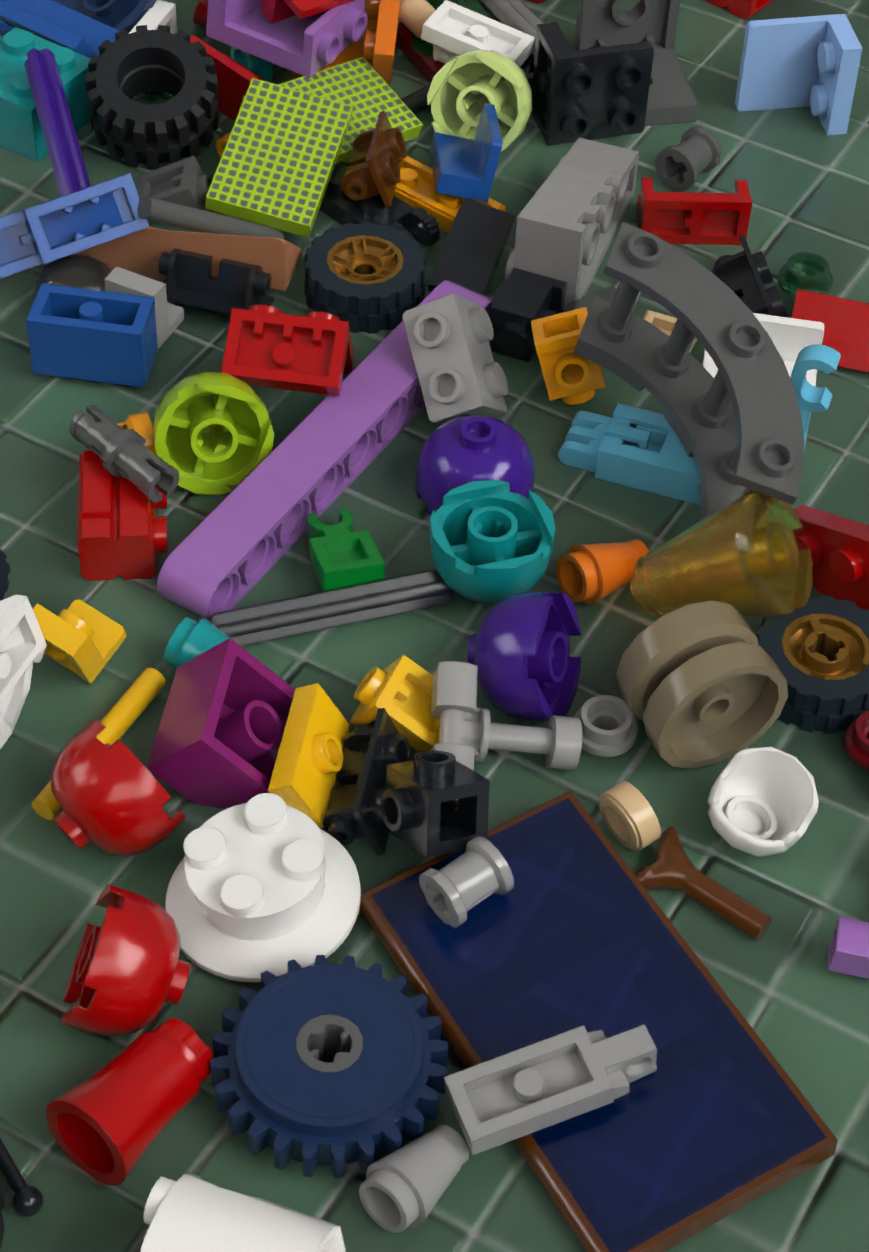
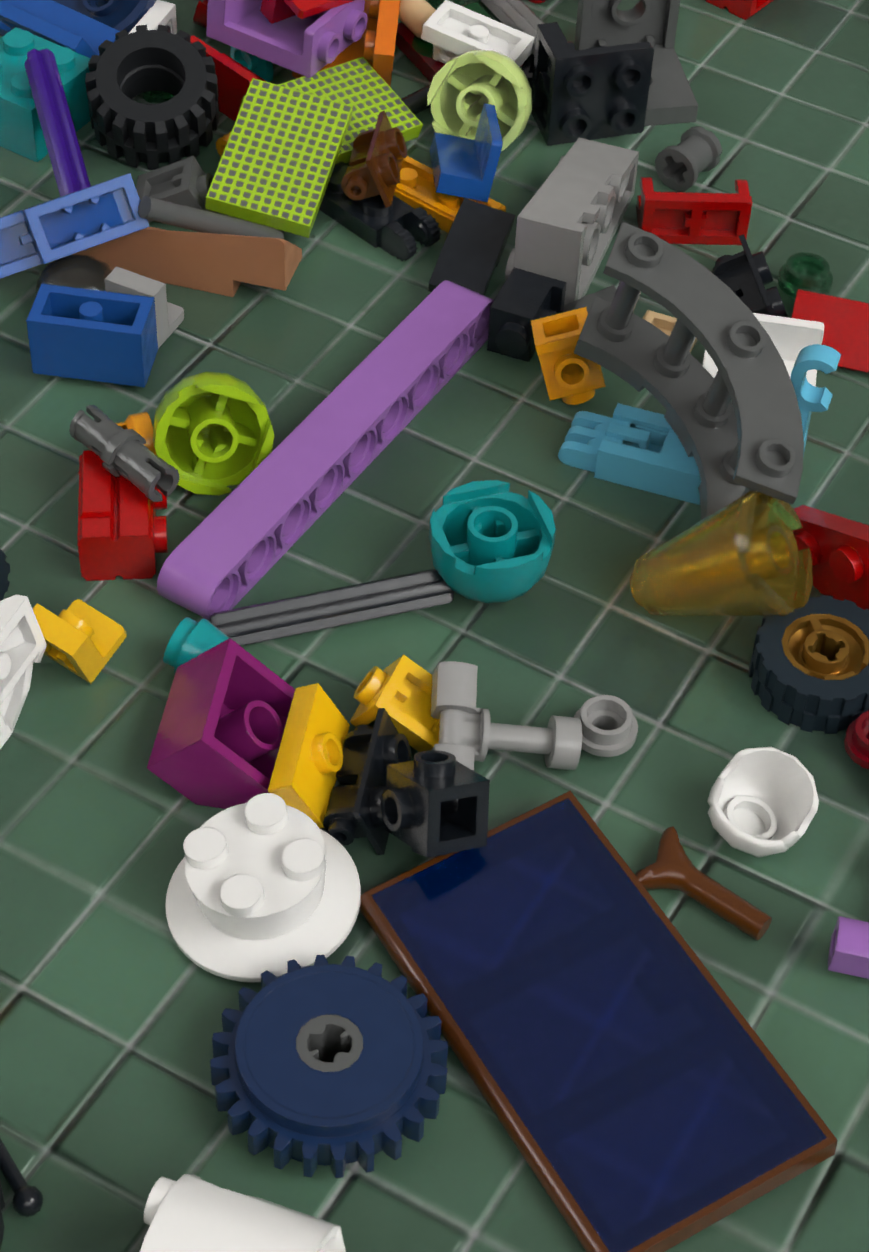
(109, 796): red cylinder -> none
(117, 722): yellow bar -> none
(125, 967): red cylinder -> none
(129, 1101): red plant -> none
(193, 287): black hinge -> none
(288, 350): red bracket -> none
(341, 555): green plate -> none
(365, 275): black wheel -> none
(412, 1179): light grey cone -> none
(455, 359): light grey bracket -> none
(466, 881): light grey bush -> none
(473, 451): dark purple cylinder -> none
(526, 653): dark purple cylinder -> none
(547, 1083): light grey hinge -> none
(597, 569): orange cone -> none
(629, 816): tan tile -> none
(701, 684): dark tan wheel -> none
(801, 65): light blue bracket -> none

